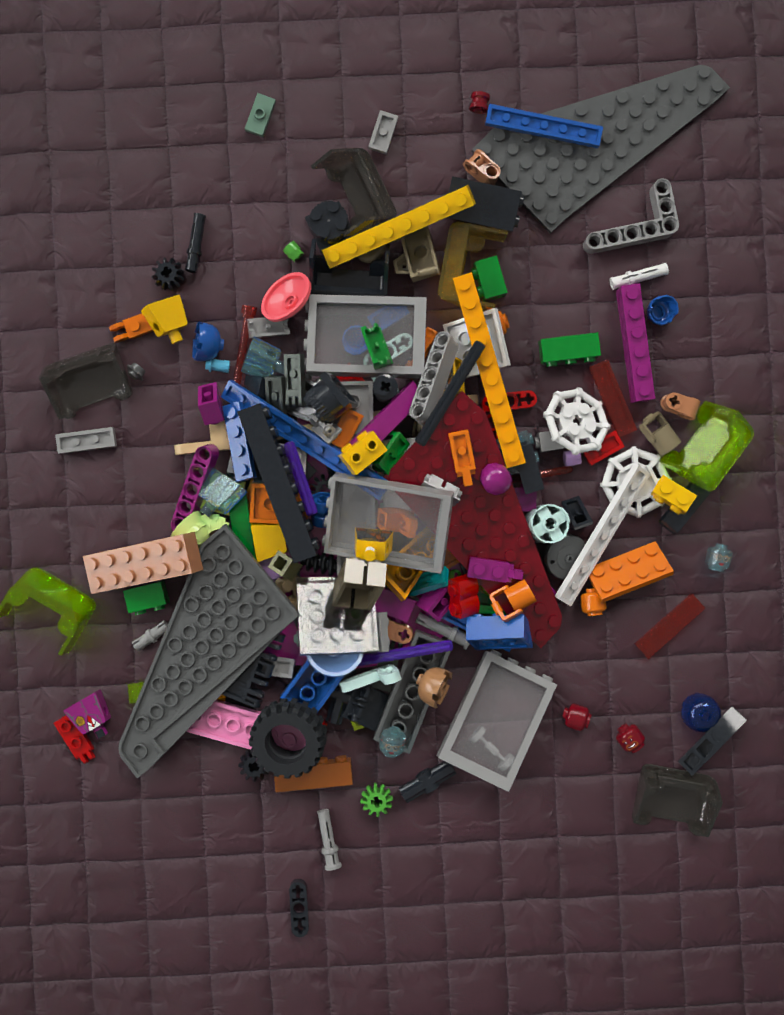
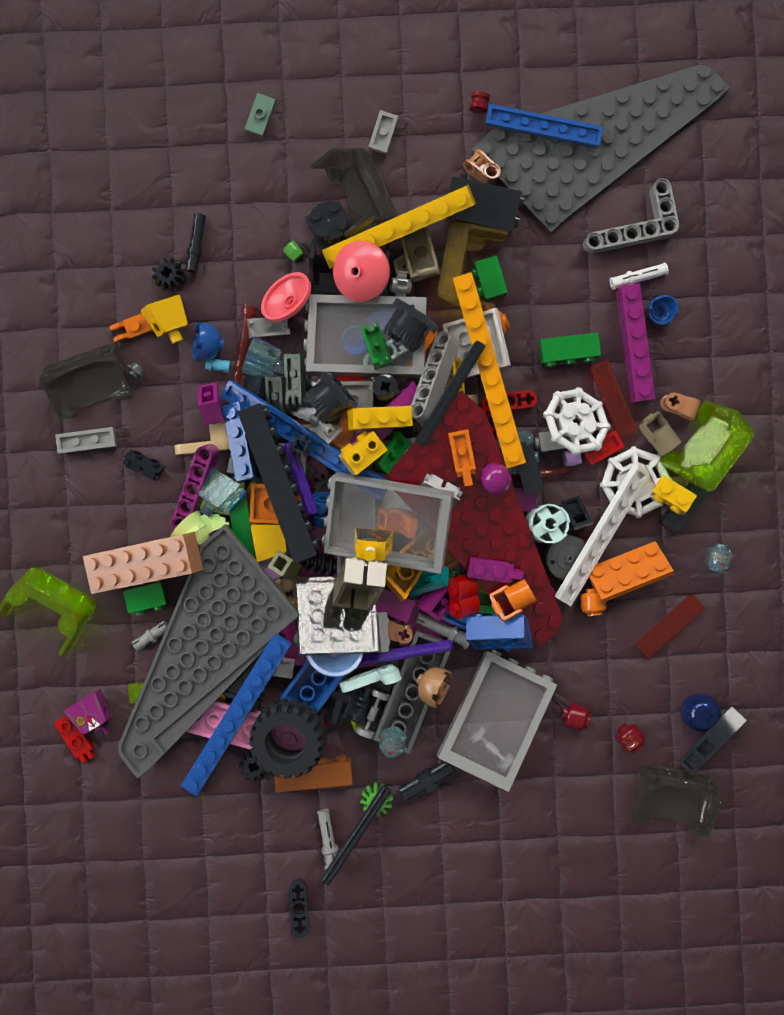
(135, 460): none -> black hinge
(236, 714): none -> blue plate
(296, 443): none -> black gear
(355, 835): none -> black axle
(365, 732): none -> light grey wheel
(372, 267): none -> coral dish
(379, 418): none -> yellow brick
(400, 285): none -> light grey gear
(408, 326): none -> black piece

